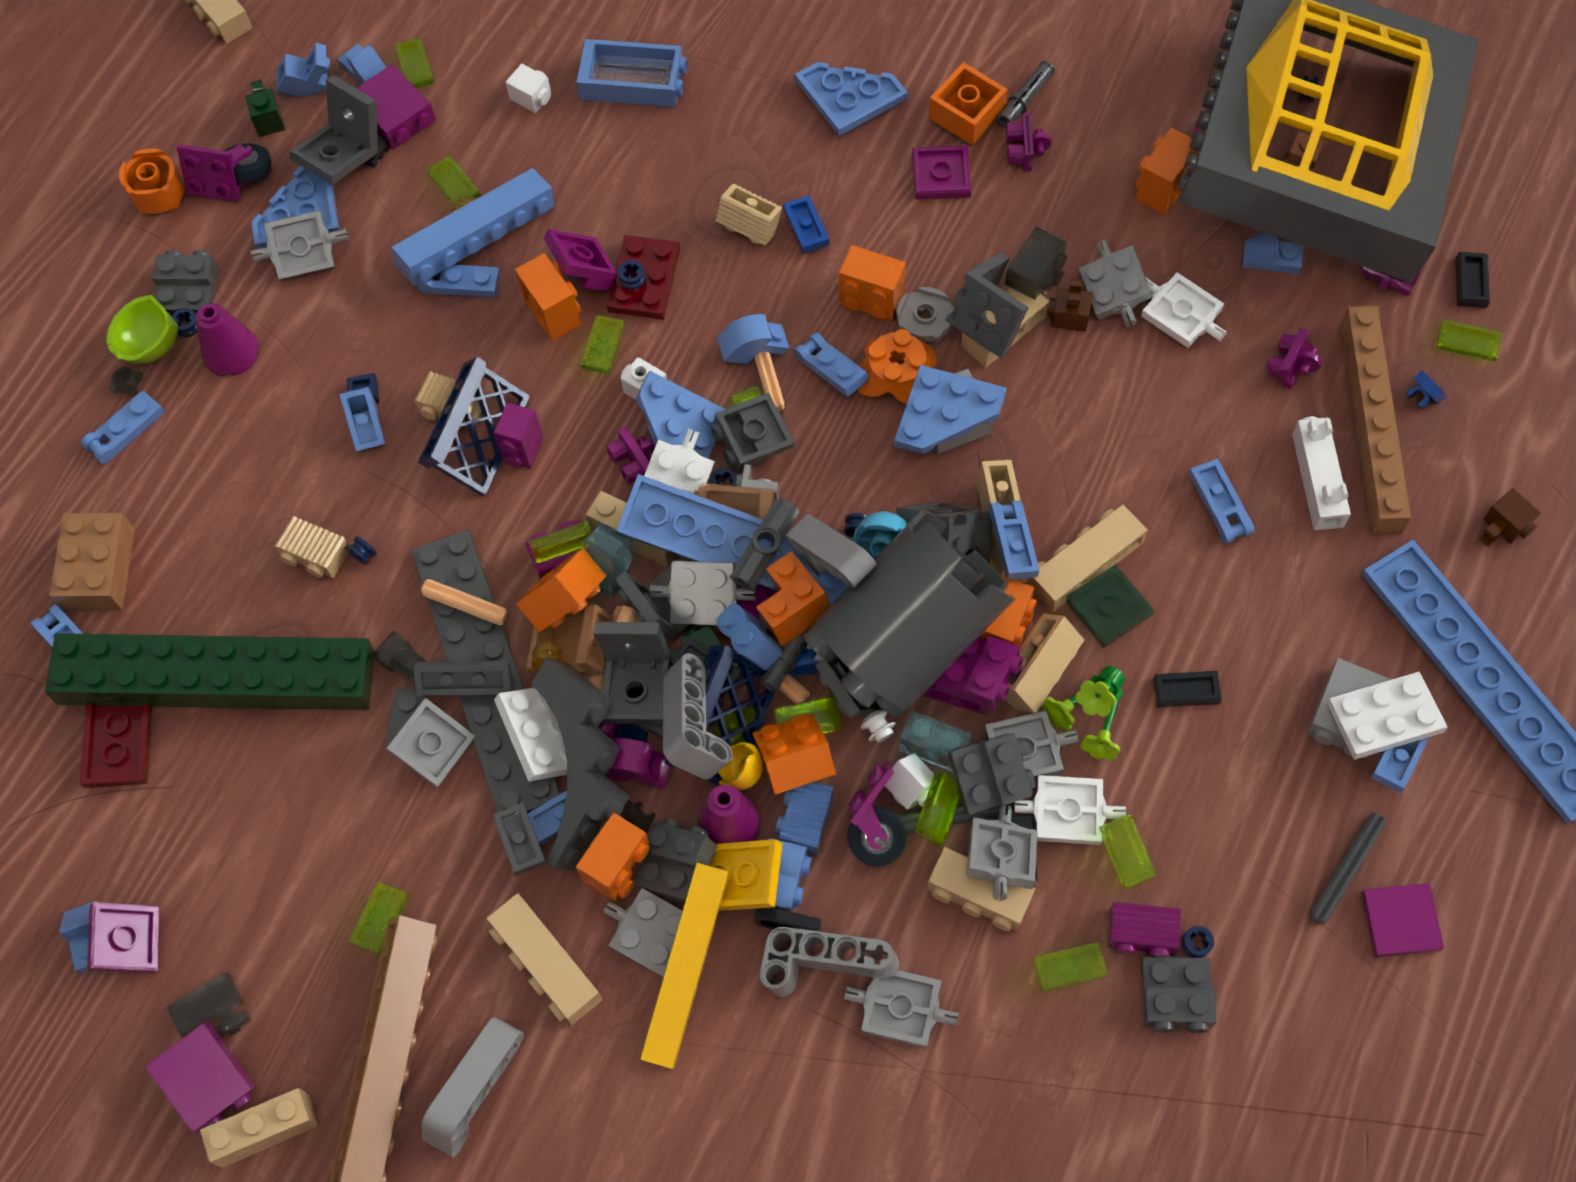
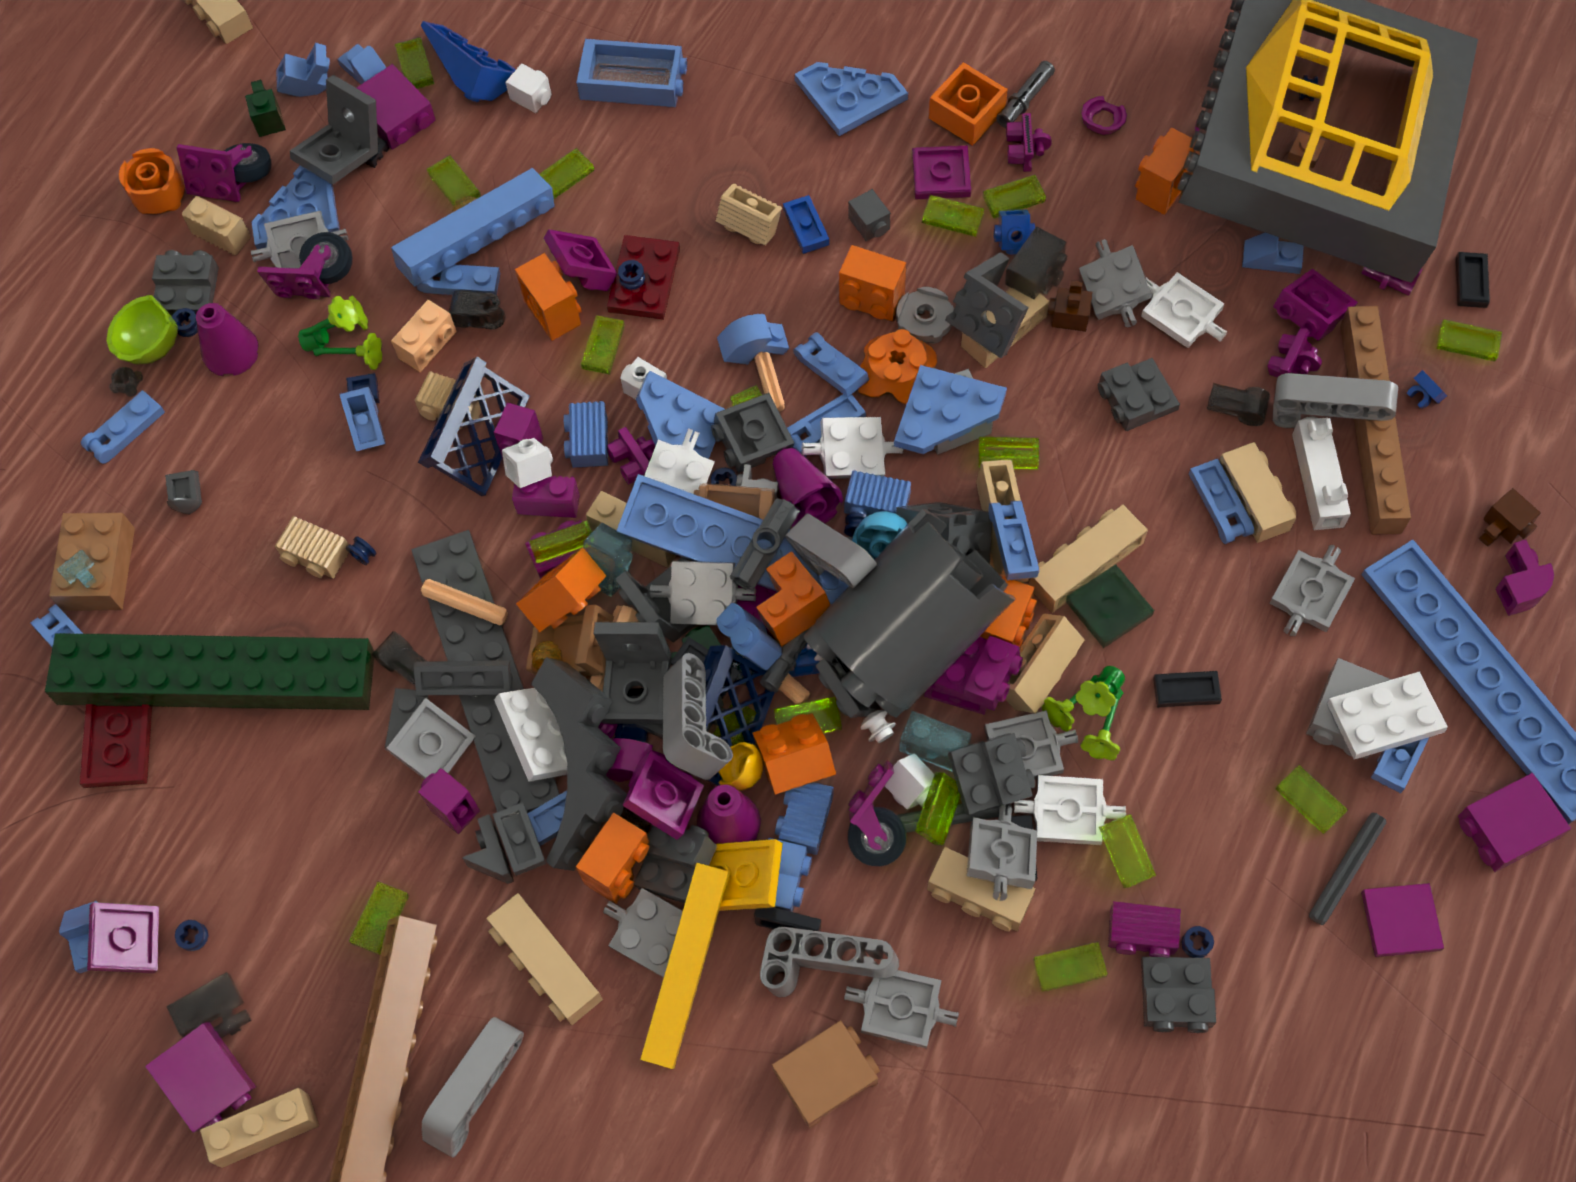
(77, 568): none -> clear light blue tile
(182, 932): none -> dark blue bush
(184, 491): none -> dark grey plate
(216, 225): none -> tan brick
(323, 261): none -> plate
(342, 315): none -> lime plant
(424, 335): none -> light nougat brick
(448, 800): none -> magenta brick
(468, 65): none -> blue wedge
(472, 309): none -> clear smoke piece
(492, 858): none -> dark grey slope
(527, 462): none -> white brick
(548, 497): none -> magenta brick
(567, 172): none -> clear neon green tile
(587, 434): none -> medium blue brick
(662, 794): none -> magenta plate
(805, 486): none -> magenta cone
(826, 1072): none -> medium nougat panel
(838, 408): none -> medium blue plate
(850, 446): none -> white plate
(869, 215): none -> dark grey brick
(874, 493): none -> medium blue brick
(953, 215): none -> clear neon green plate
(1008, 223): none -> blue brick
(1014, 195): none -> clear neon green tile
(1020, 458): none -> clear neon green tile
(1095, 106): none -> magenta piece
(1137, 393): none -> dark grey plate
(1247, 404): none -> clear smoke piece
(1259, 491): none -> tan brick
(1311, 799): none -> clear neon green tile
(1312, 590): none -> light grey plate
(1313, 304): none -> magenta plate
(1333, 398): none -> light grey beam
(1513, 822): none -> magenta brick
(1528, 583): none -> magenta brick

